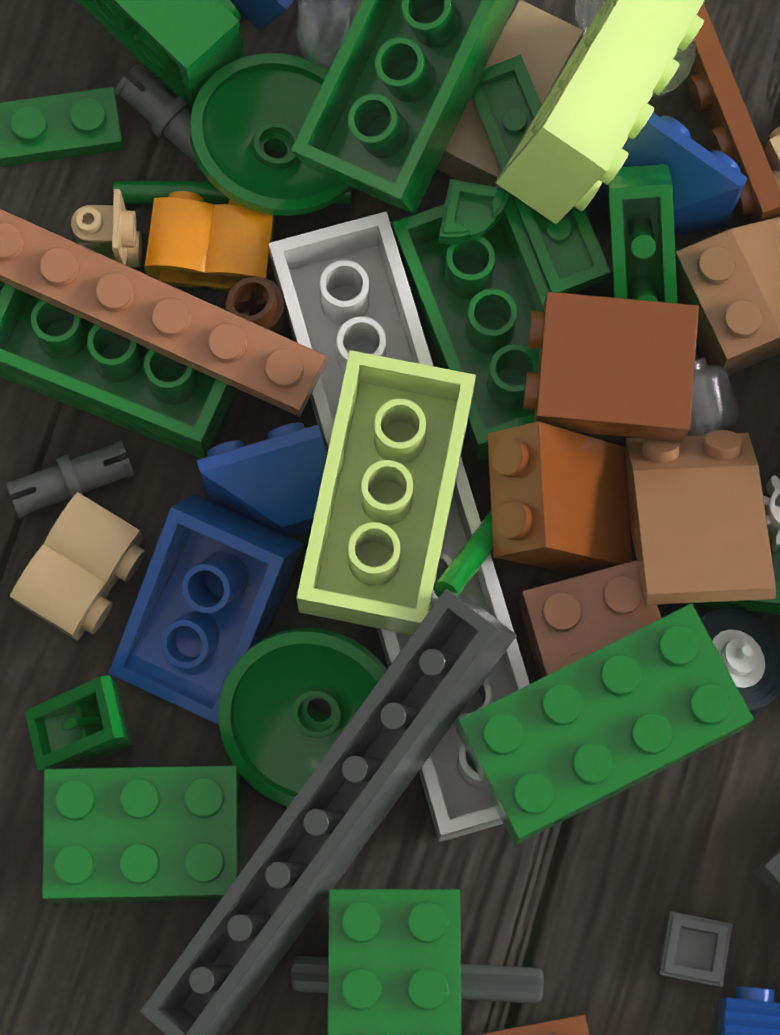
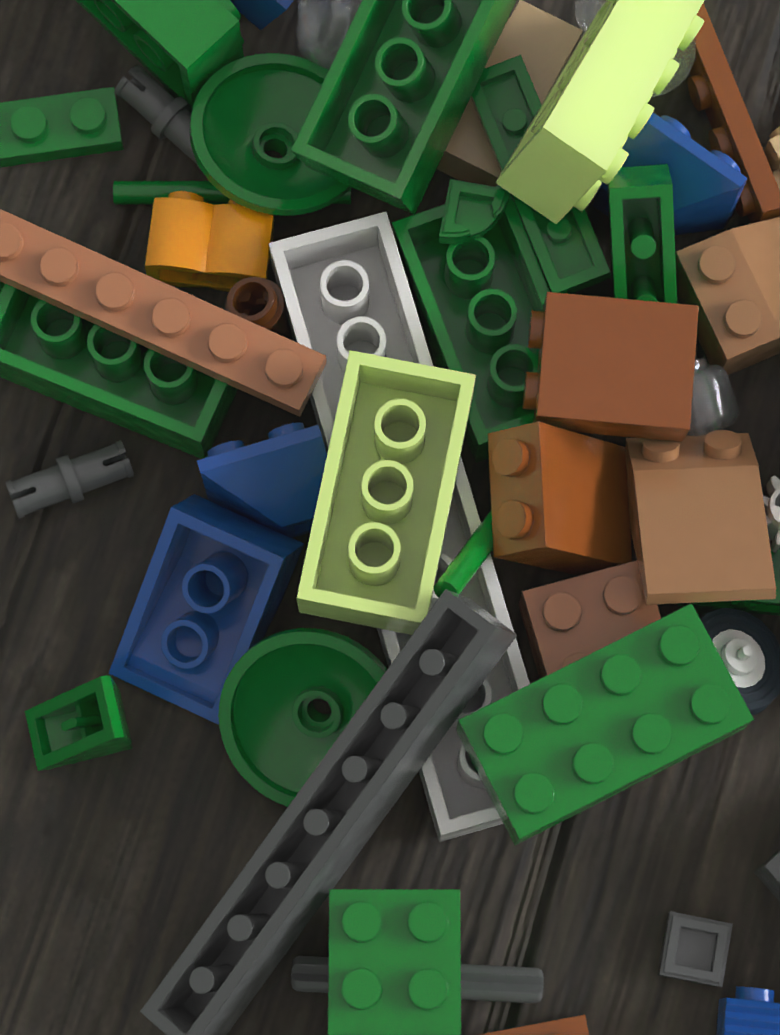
(79, 567): tan brick -> none
(109, 231): tan hinge -> none
(141, 834): green brick -> none

